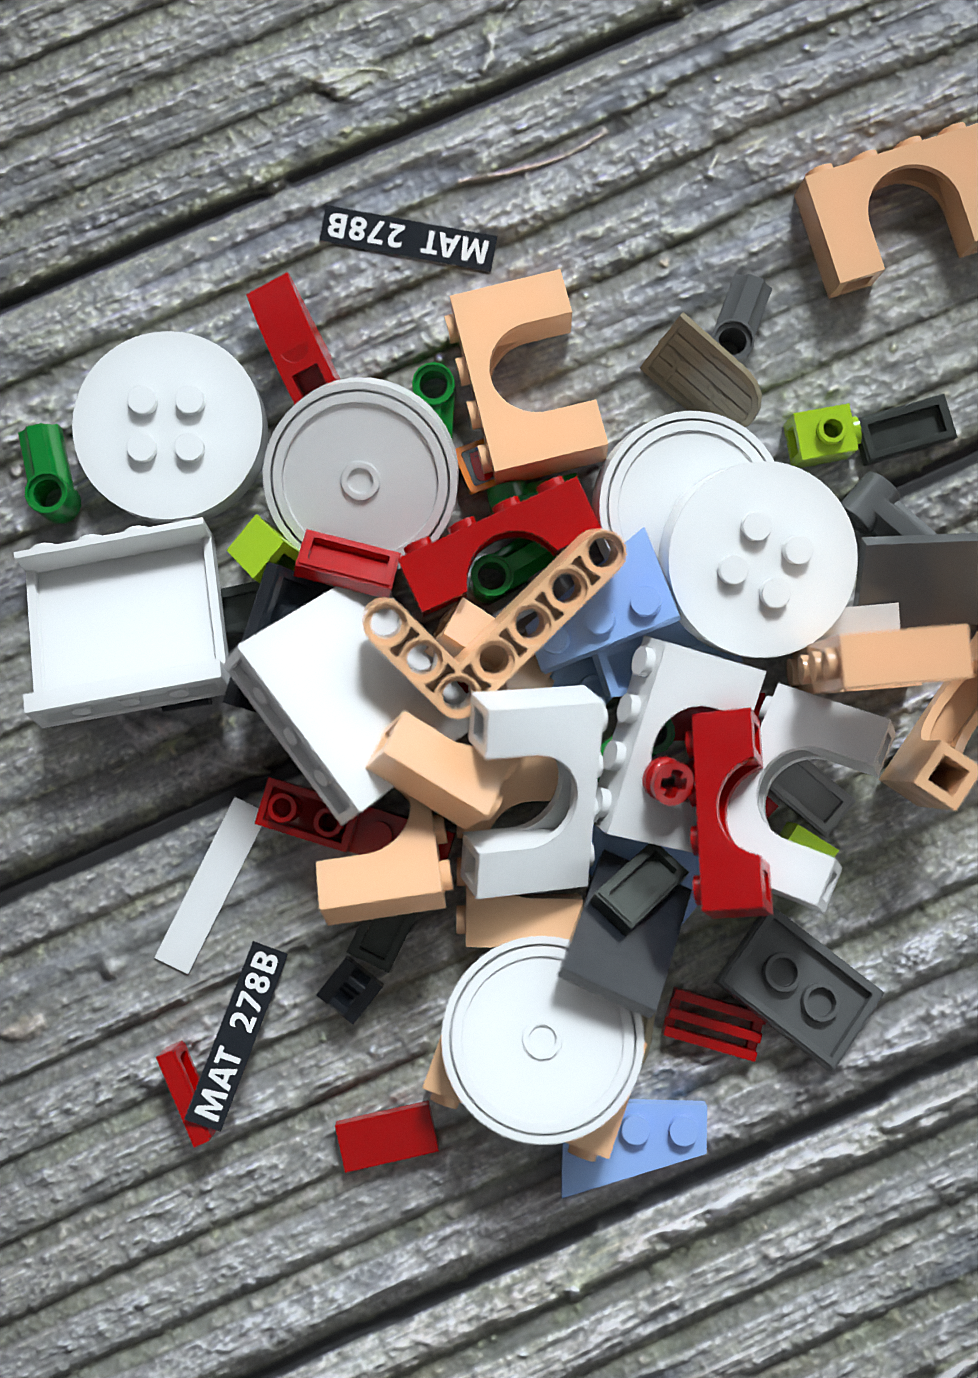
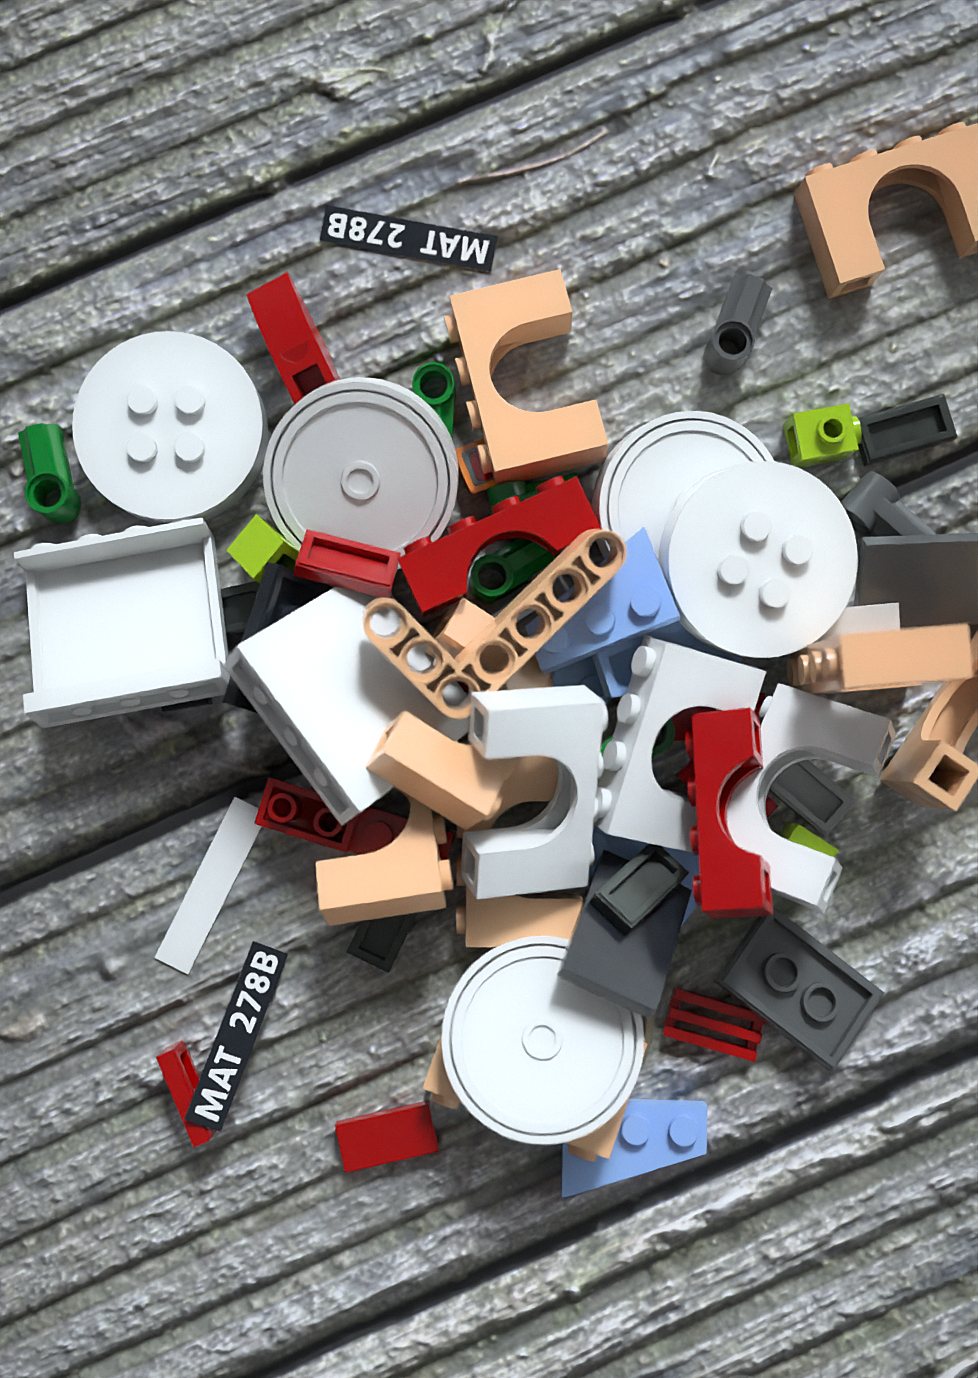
(350, 989): black tile -> none
(672, 793): red bush -> none
(703, 374): dark tan window -> none

